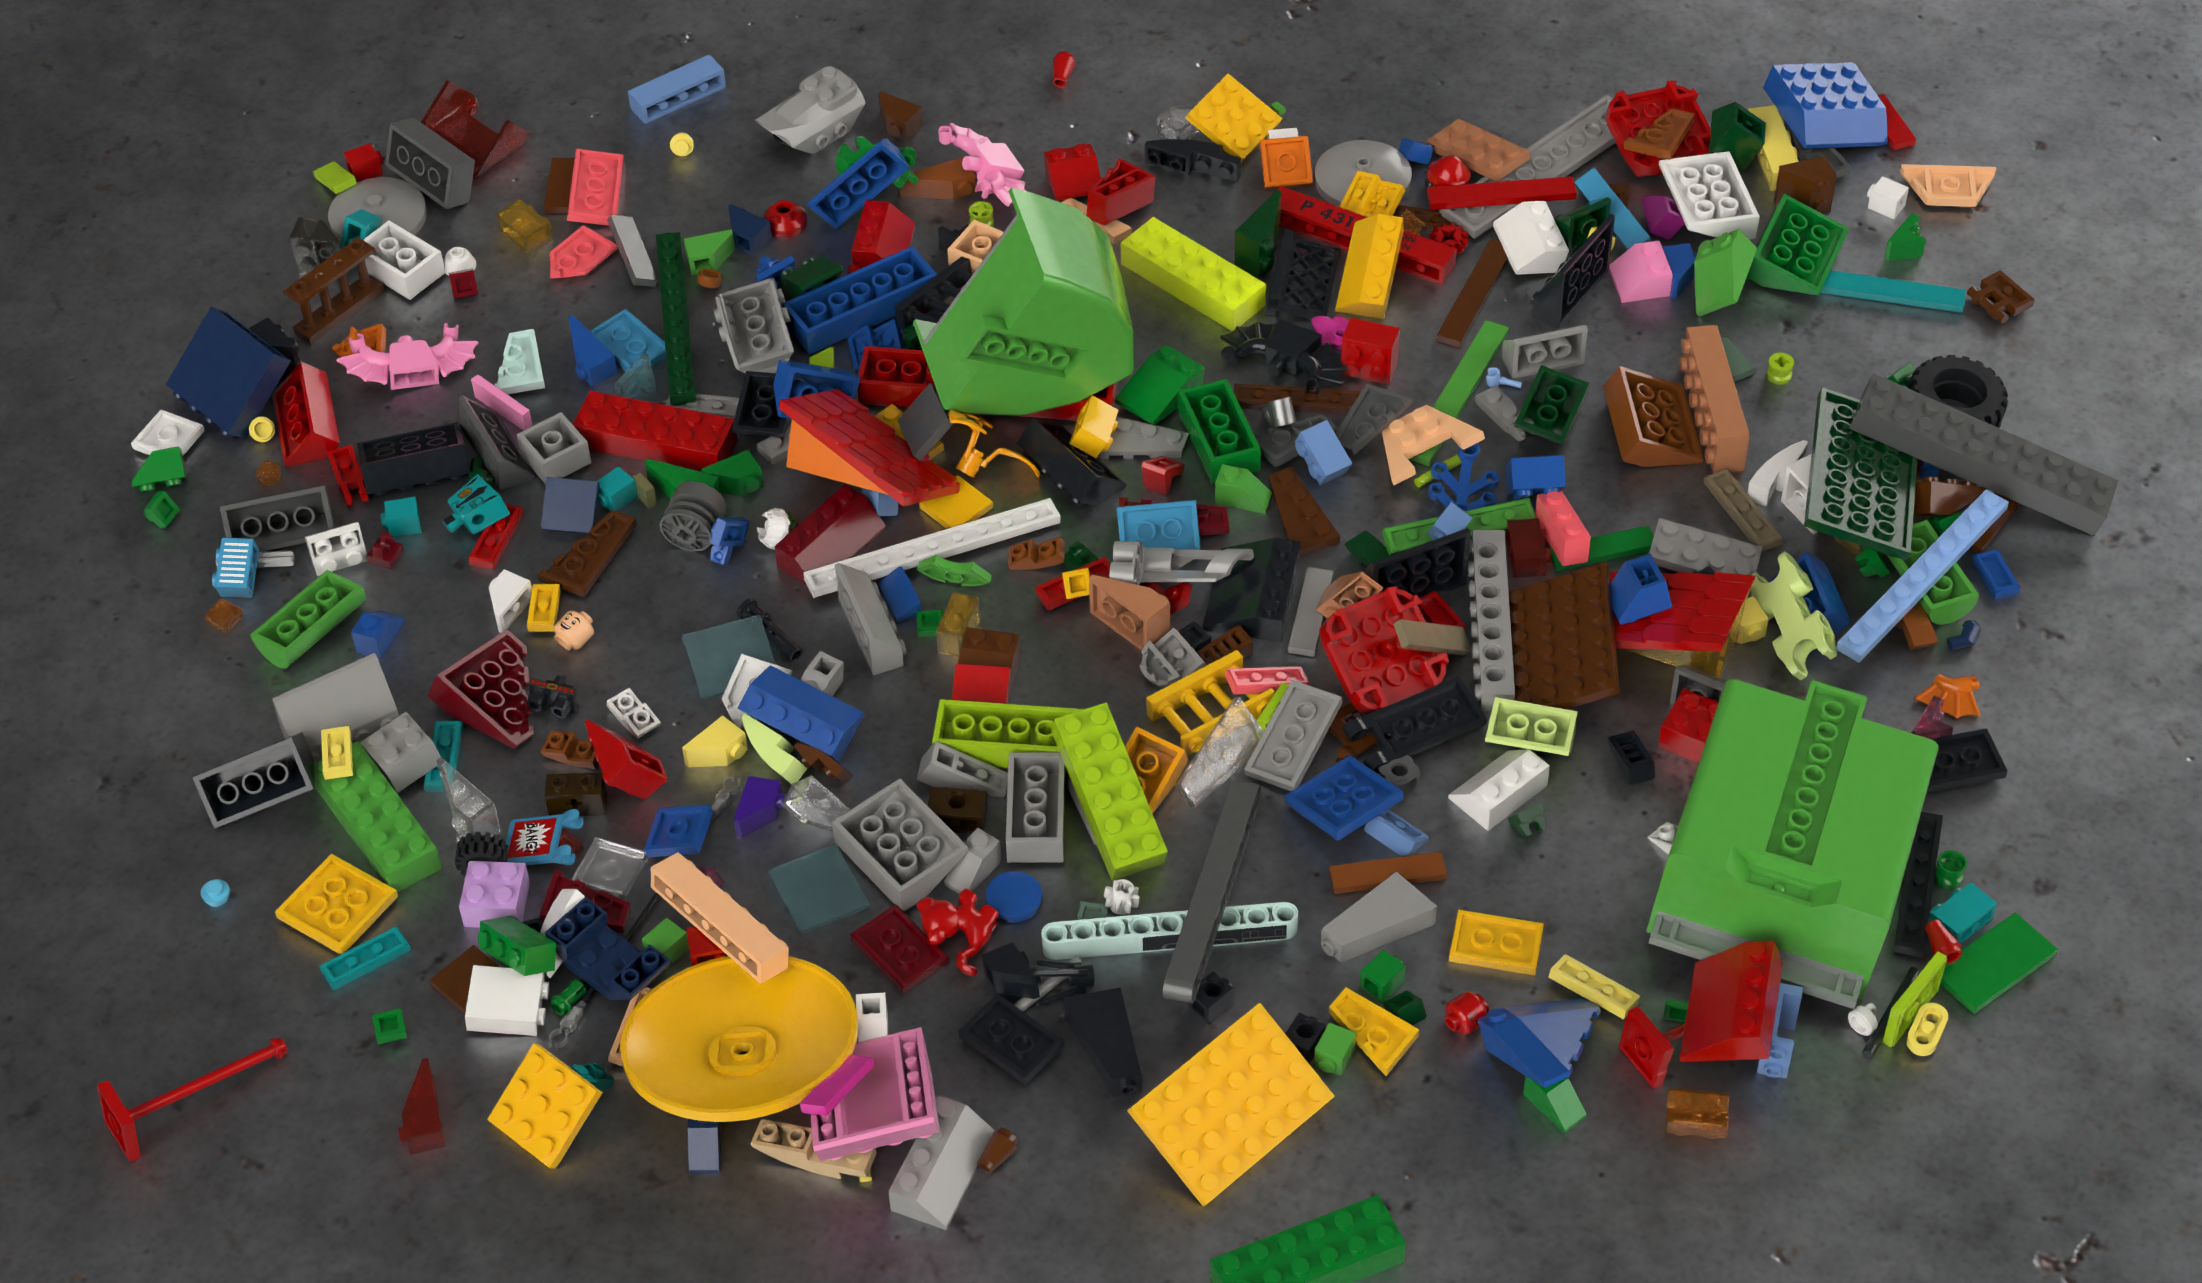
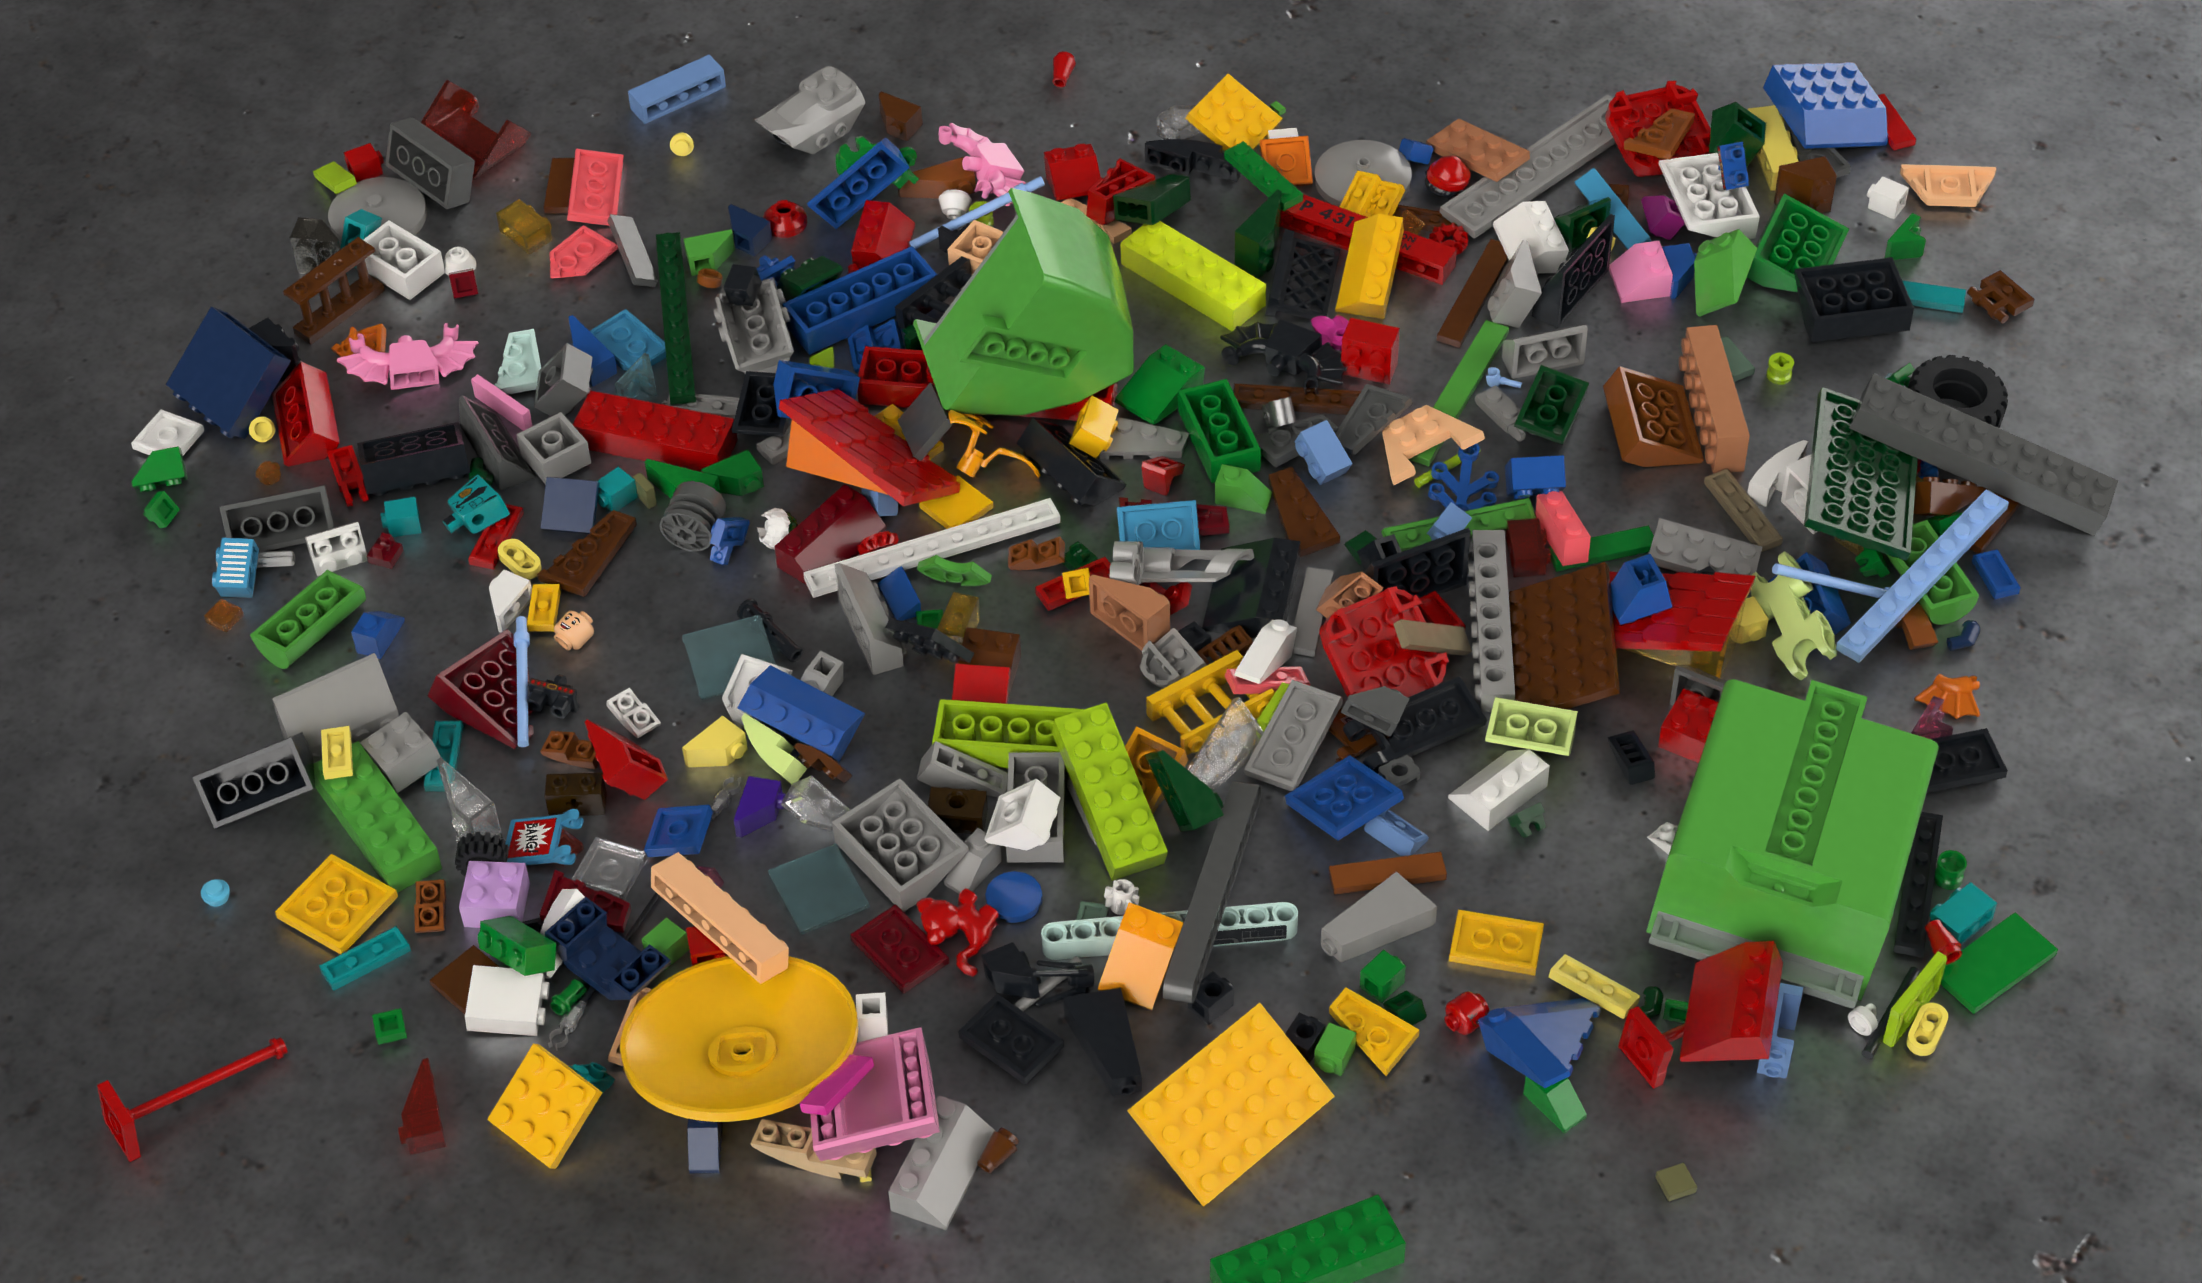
(430, 906): none -> dark orange slope
(521, 642): none -> light blue bar
(523, 563): none -> light yellow plate
(563, 381): none -> dark grey brick
(742, 285): none -> black brick
(877, 541): none -> red gear
(929, 641): none -> black plate
(954, 203): none -> white cone
(976, 213): none -> light blue bar
(1023, 817): none -> white slope
(1141, 955): none -> light orange slope
(1152, 200): none -> dark green slope
(1186, 795): none -> dark green slope
(1262, 174): none -> green plate
(1268, 651): none -> white slope
(1377, 708): none -> dark grey slope
(1378, 550): none -> black brick
(1501, 193): red tile -> none
(1515, 289): none -> light grey slope
(1653, 1001): none -> dark green arm
(1676, 1182): none -> olive tile
(1697, 1113): clear orange bracket -> none
(1733, 165): none -> blue hips
(1829, 581): none -> light blue bar
(1853, 299): none -> black slope

